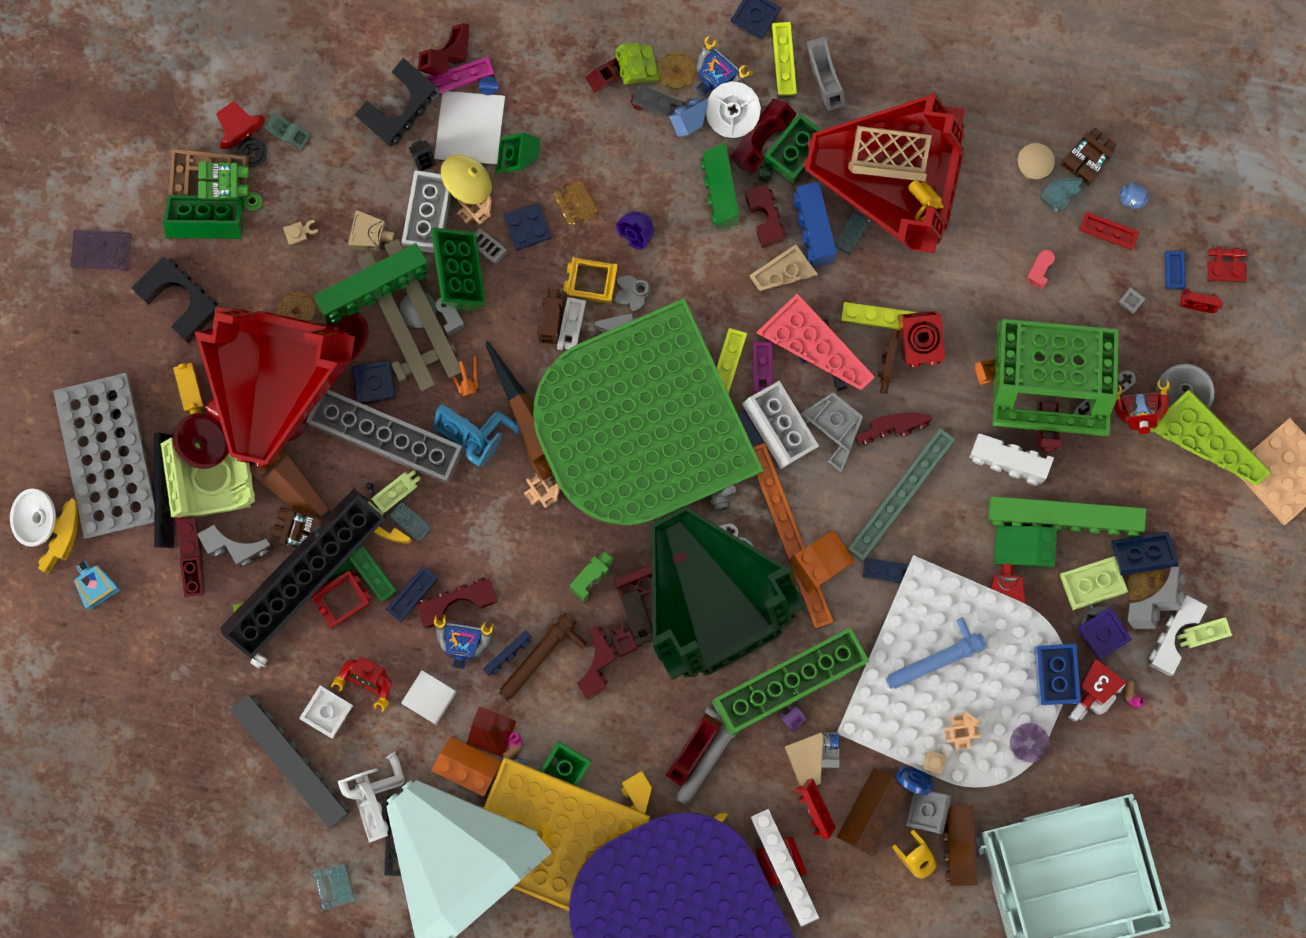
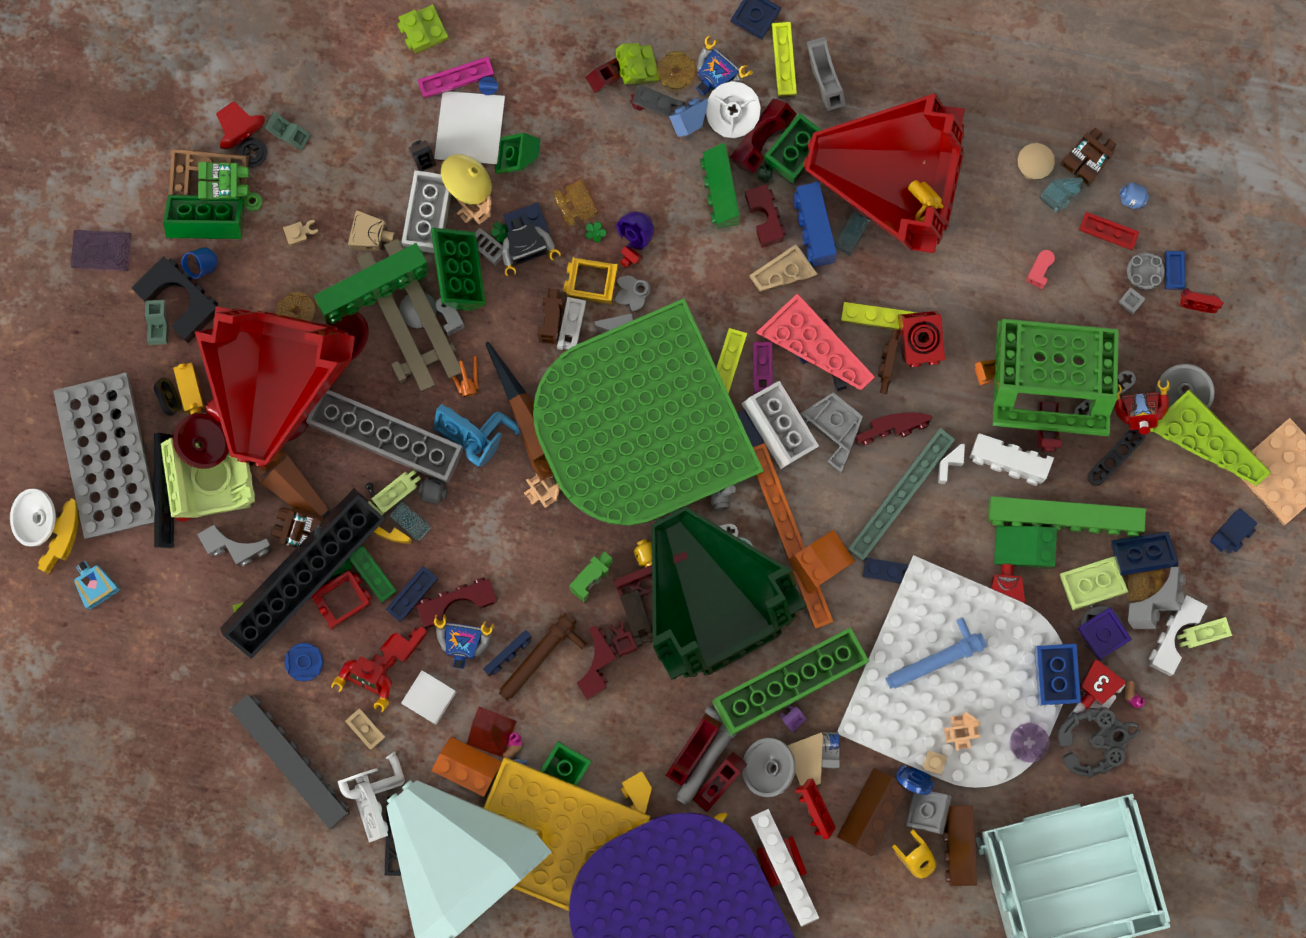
(157, 322): none -> sand green slope
(168, 397): none -> black plate
(191, 557): dark red slope -> none
(205, 259): none -> blue helmet
(259, 660): white plate -> none
(304, 662): none -> blue tile
(326, 712): white plate -> none
(339, 884): clear light blue plate -> none
(365, 729): none -> tan plate
(373, 382): dark blue plate -> none
(392, 128): black arch -> none
(399, 648): none -> red plate
(422, 29): none -> lime plate
(432, 491): none -> dark grey head
(455, 51): dark red arch -> none
(499, 231): none -> green plant
(525, 244): none -> black torso
(595, 232): none -> green plant
(630, 256): none -> red tile
(643, 553): none -> yellow head
(720, 781): none -> dark red slope
(761, 760): none -> light grey dish
(890, 170): tan fence -> none
(955, 458): none -> white slope
(1103, 738): none -> dark grey piece
(1116, 456): none -> black beam
(1145, 271): none -> light grey dish
(1227, 271): red plate -> none
(1233, 532): none -> dark blue hinge

